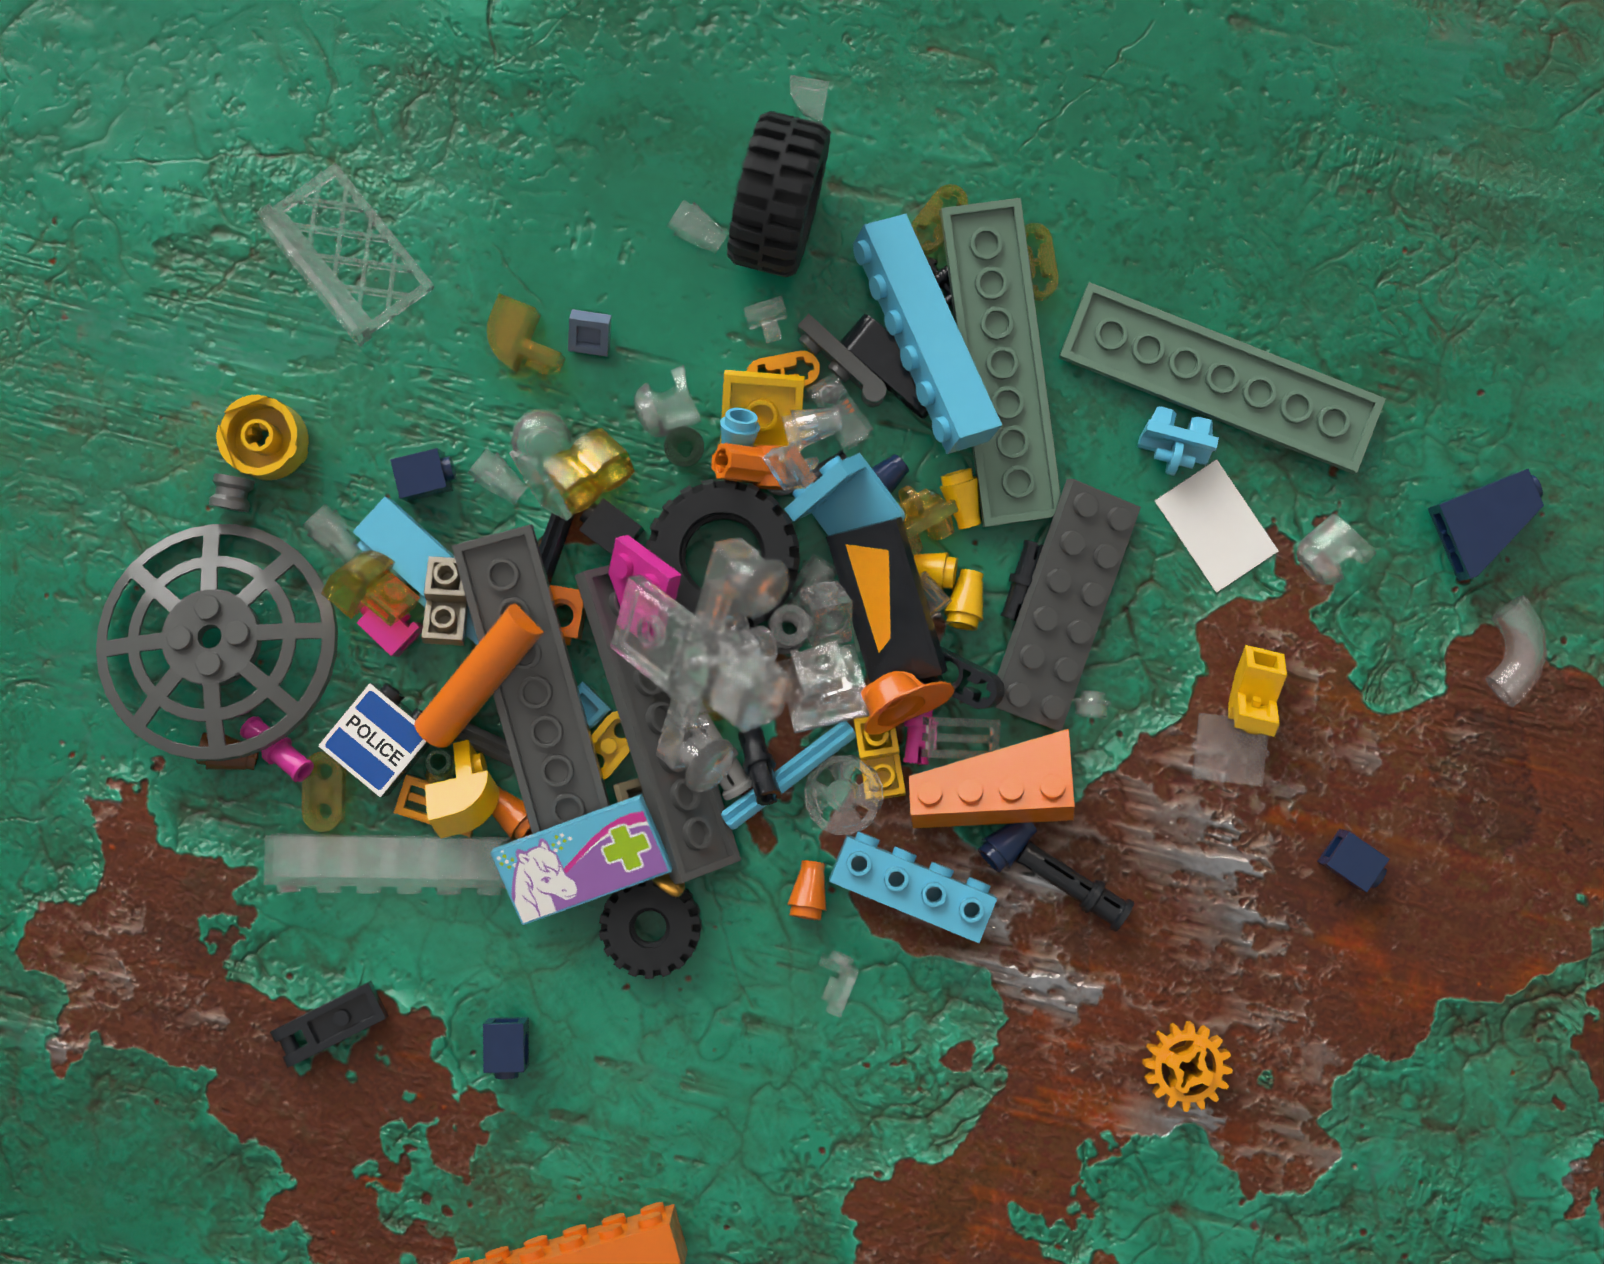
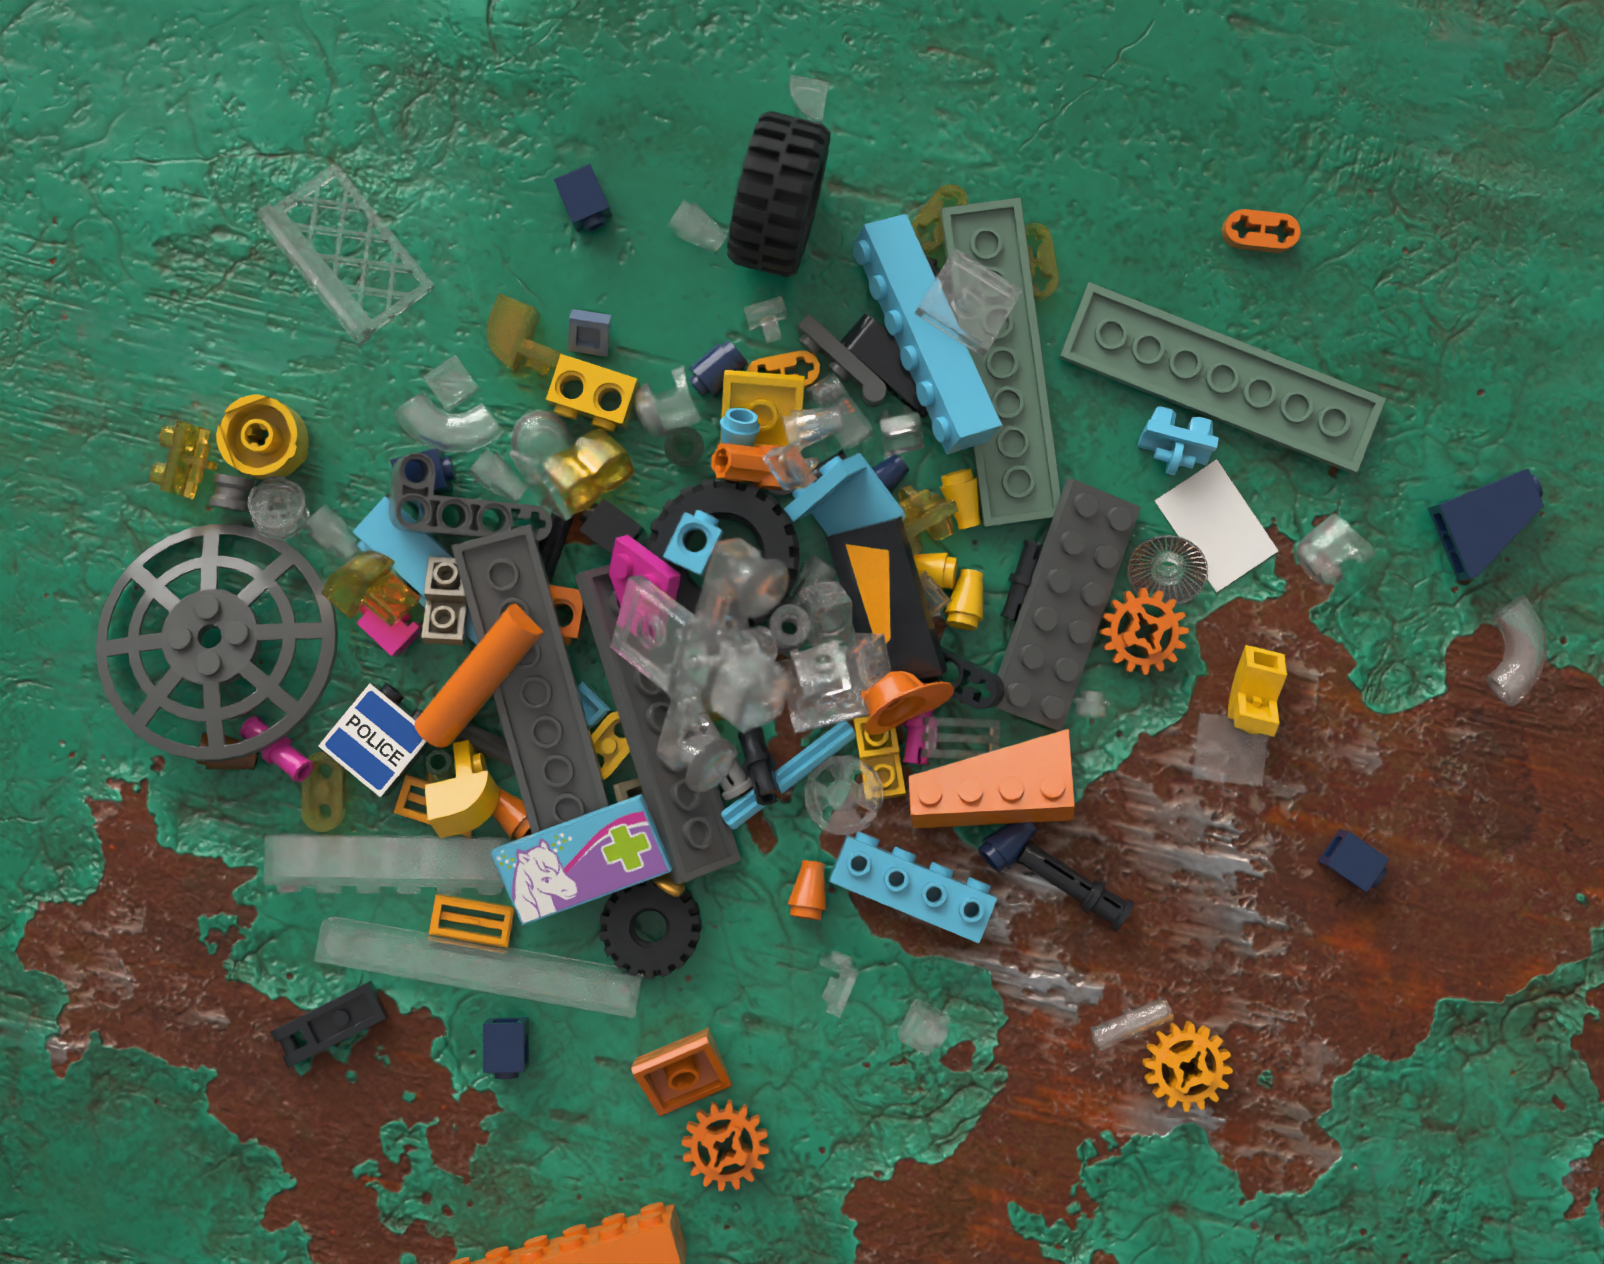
(185, 460): none -> clear yellow hips
(278, 508): none -> clear wheel
(447, 431): none -> clear cylinder
(451, 383): none -> clear plate
(469, 510): none -> dark grey beam
(479, 966): none -> clear brick
(506, 925): none -> light orange tile
(583, 199): none -> dark blue brick
(596, 383): none -> yellow brick
(681, 1072): none -> orange slope
(694, 561): none -> medium azure brick
(709, 1138): none -> orange gear
(710, 368): none -> dark blue brick
(866, 659): none -> clear bracket
(901, 432): none -> clear tile
(924, 1027): none -> clear brick
(968, 302): none -> clear plate
(1131, 1023): none -> clear pin
(1135, 613): none -> orange gear
(1178, 582): none -> clear dish
(1260, 240): none -> orange beam

